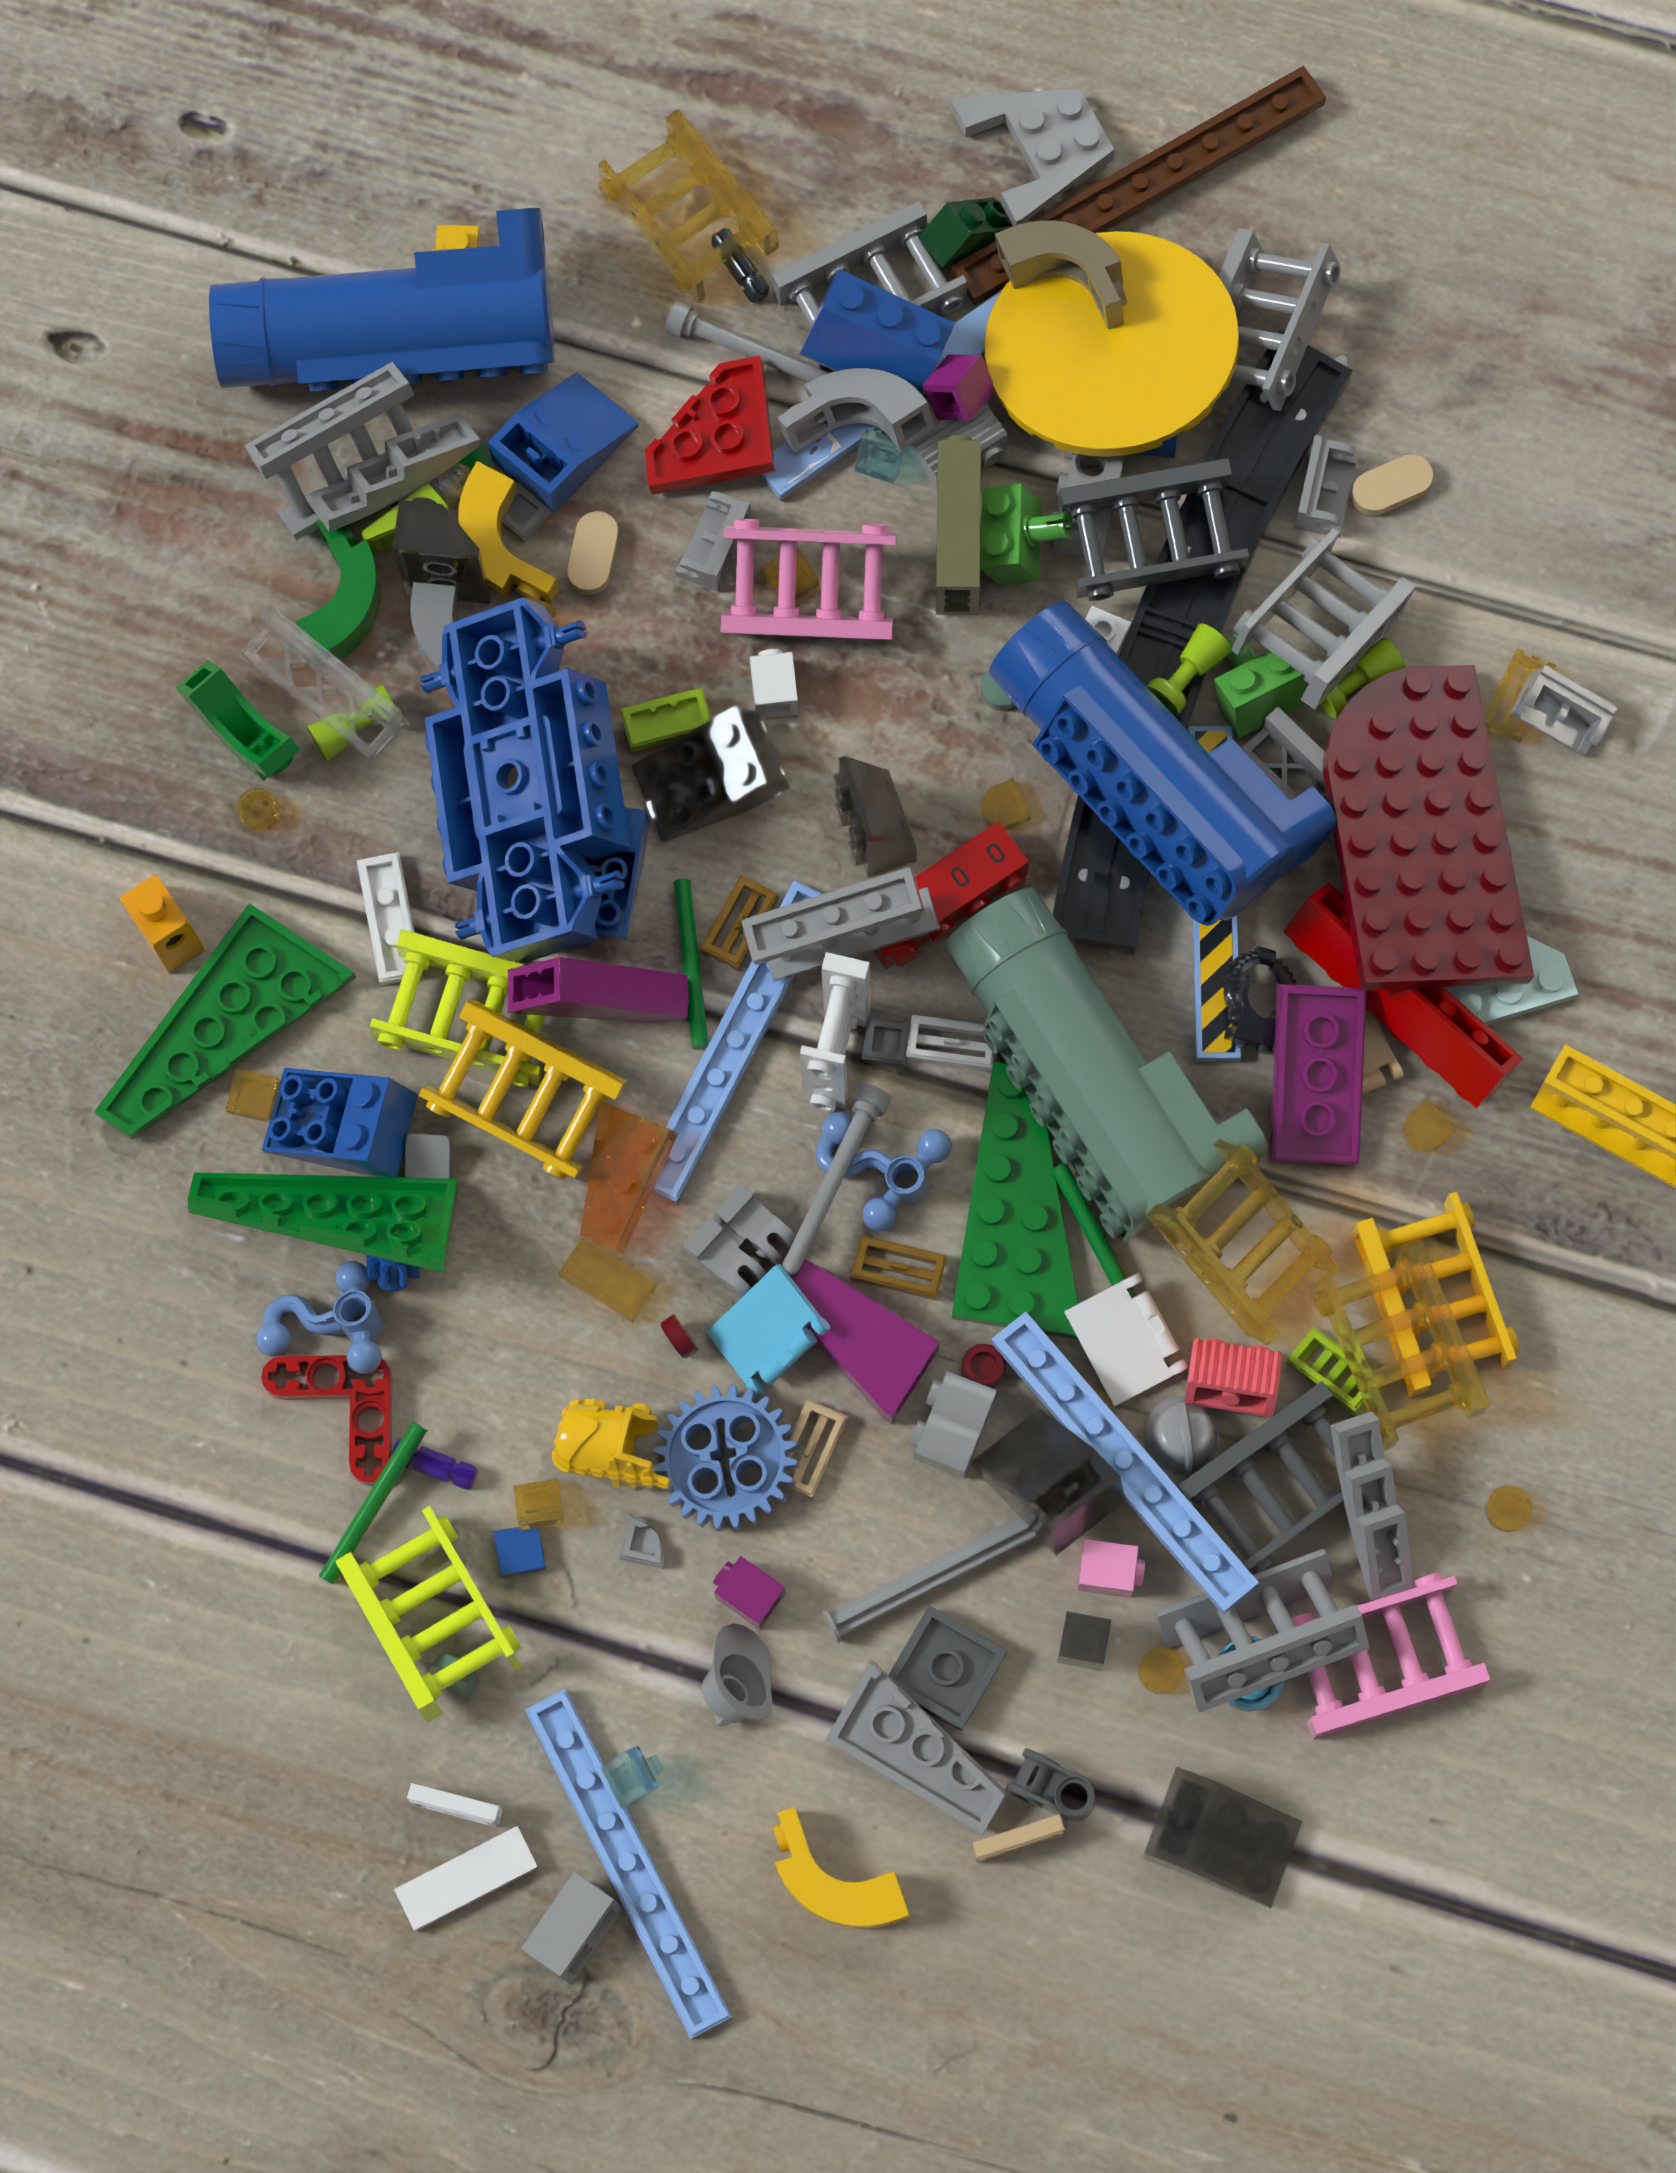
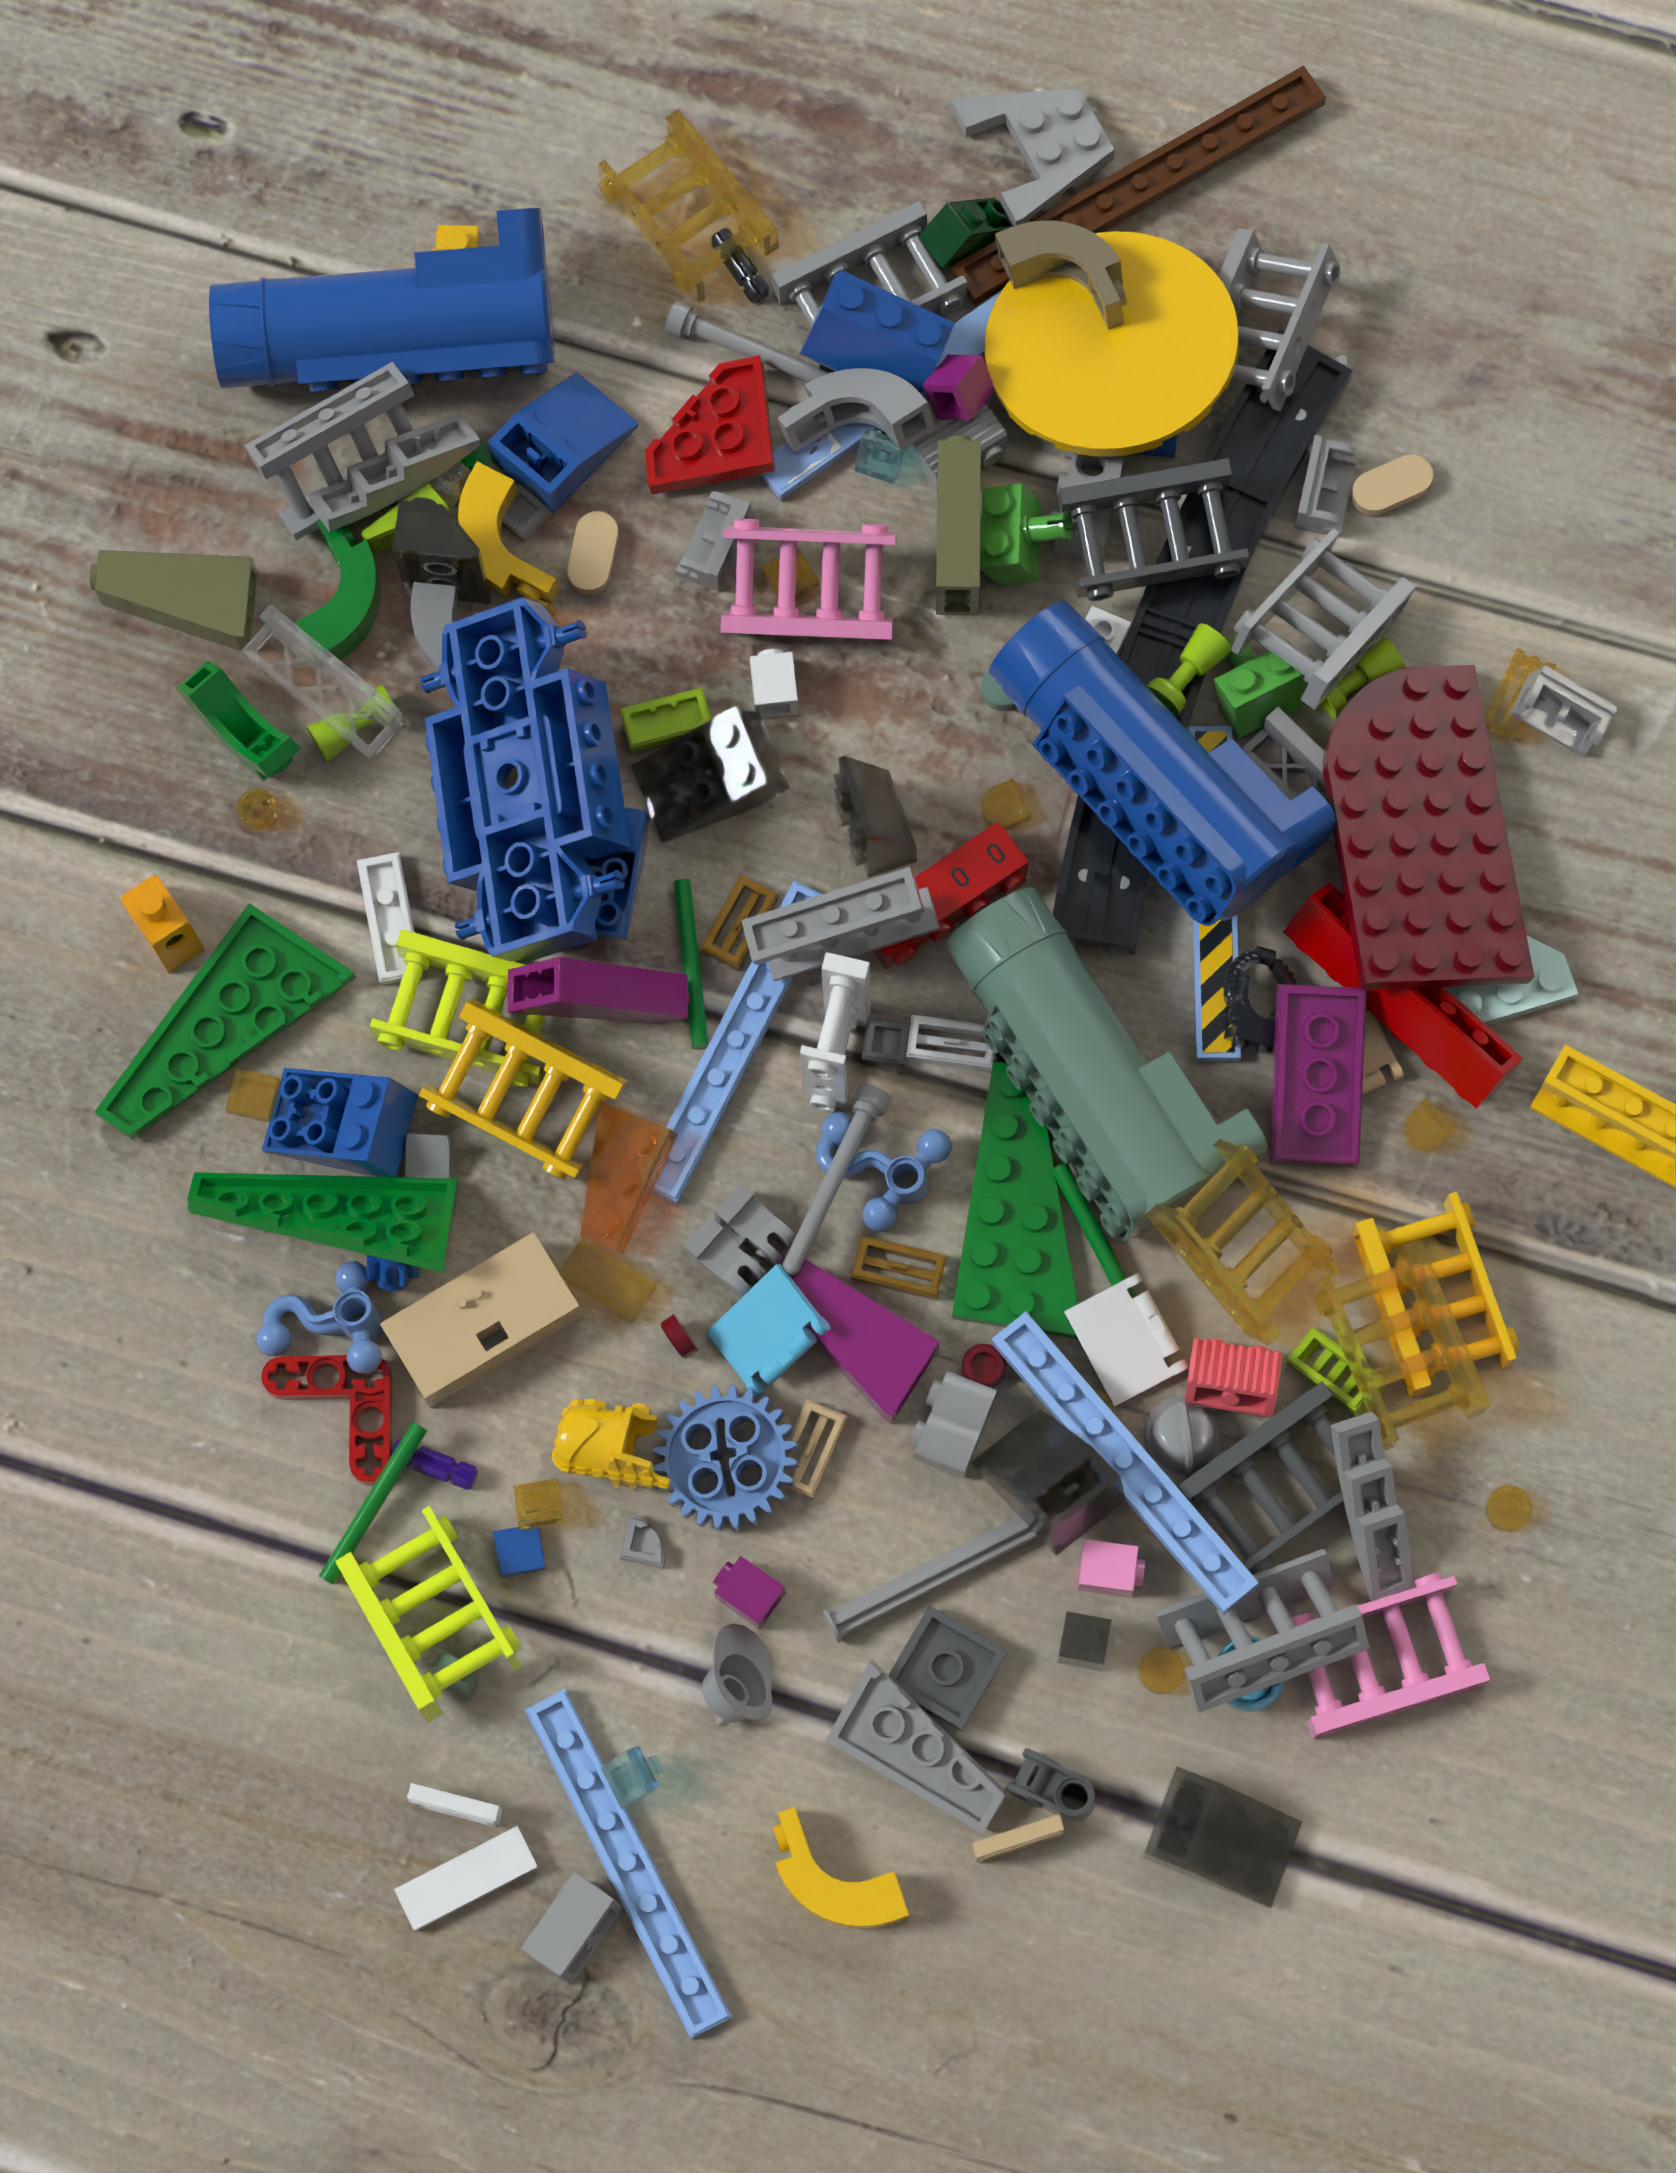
(184, 592): none -> olive slope
(481, 1319): none -> tan brick

